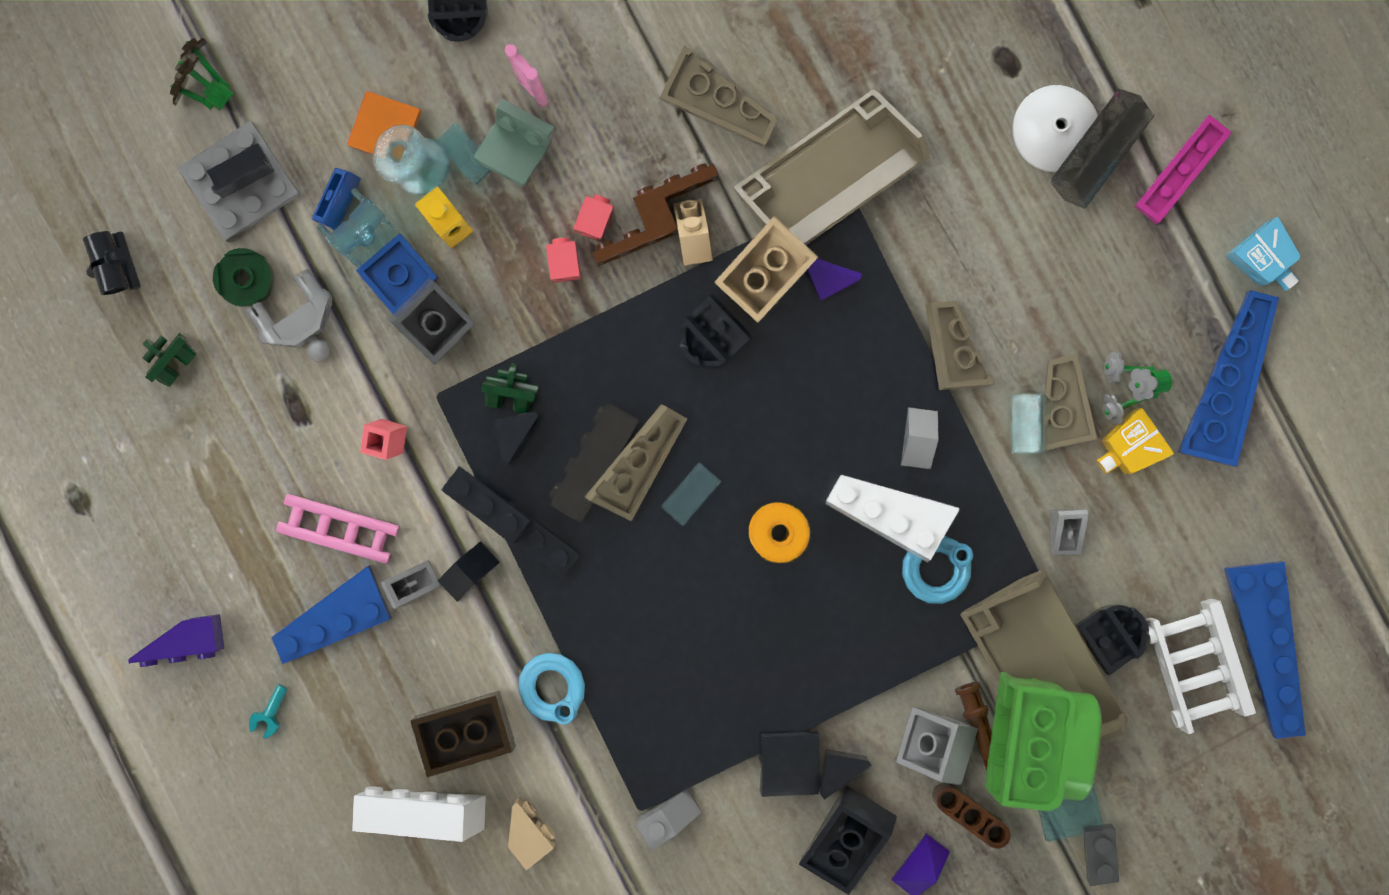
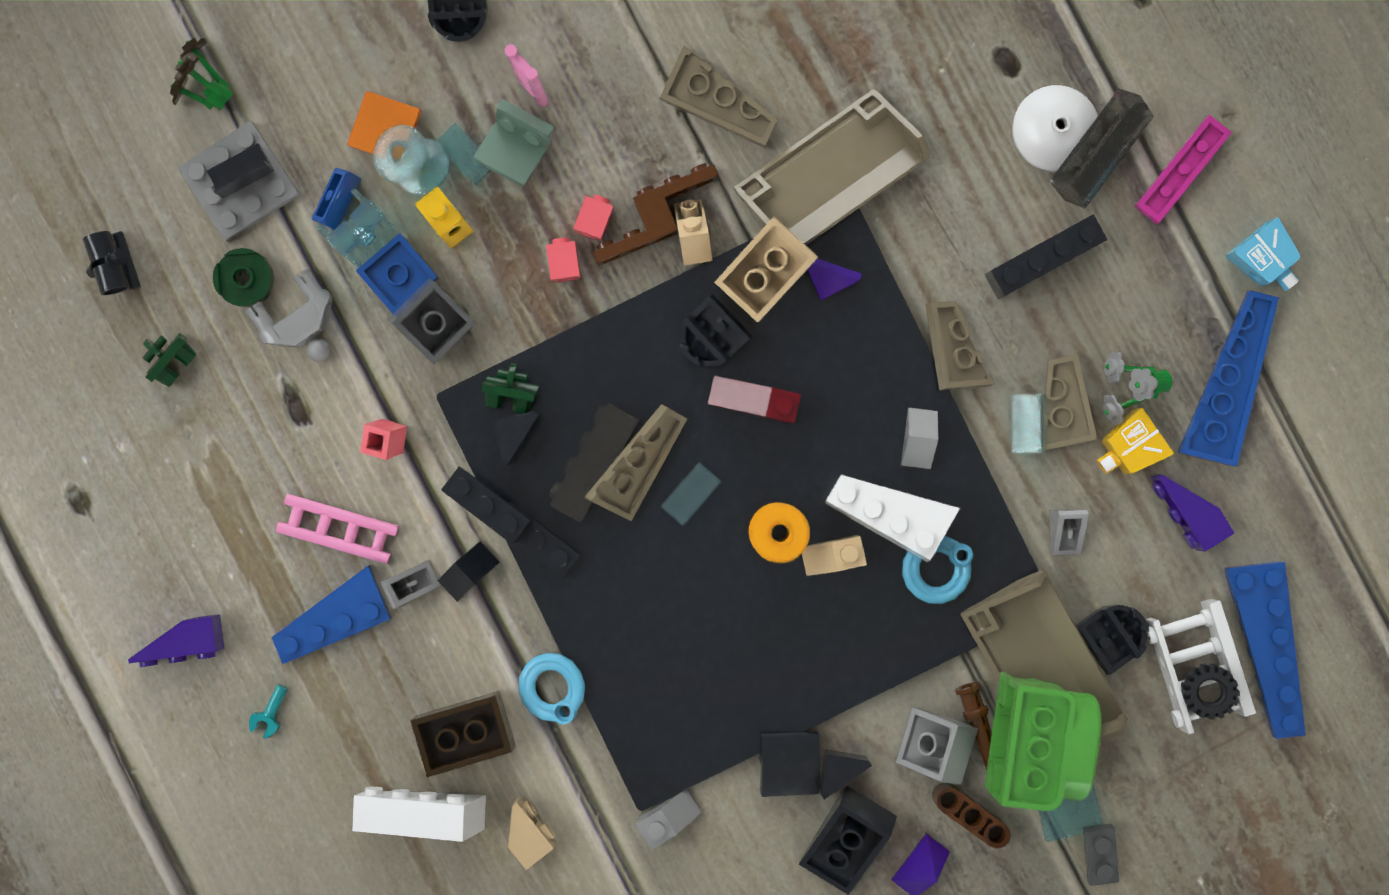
(754, 399): none -> slope
(834, 555): none -> tan slope
(1045, 256): none -> black brick
(1199, 519): none -> dark purple slope
(1210, 709): none -> black tyre

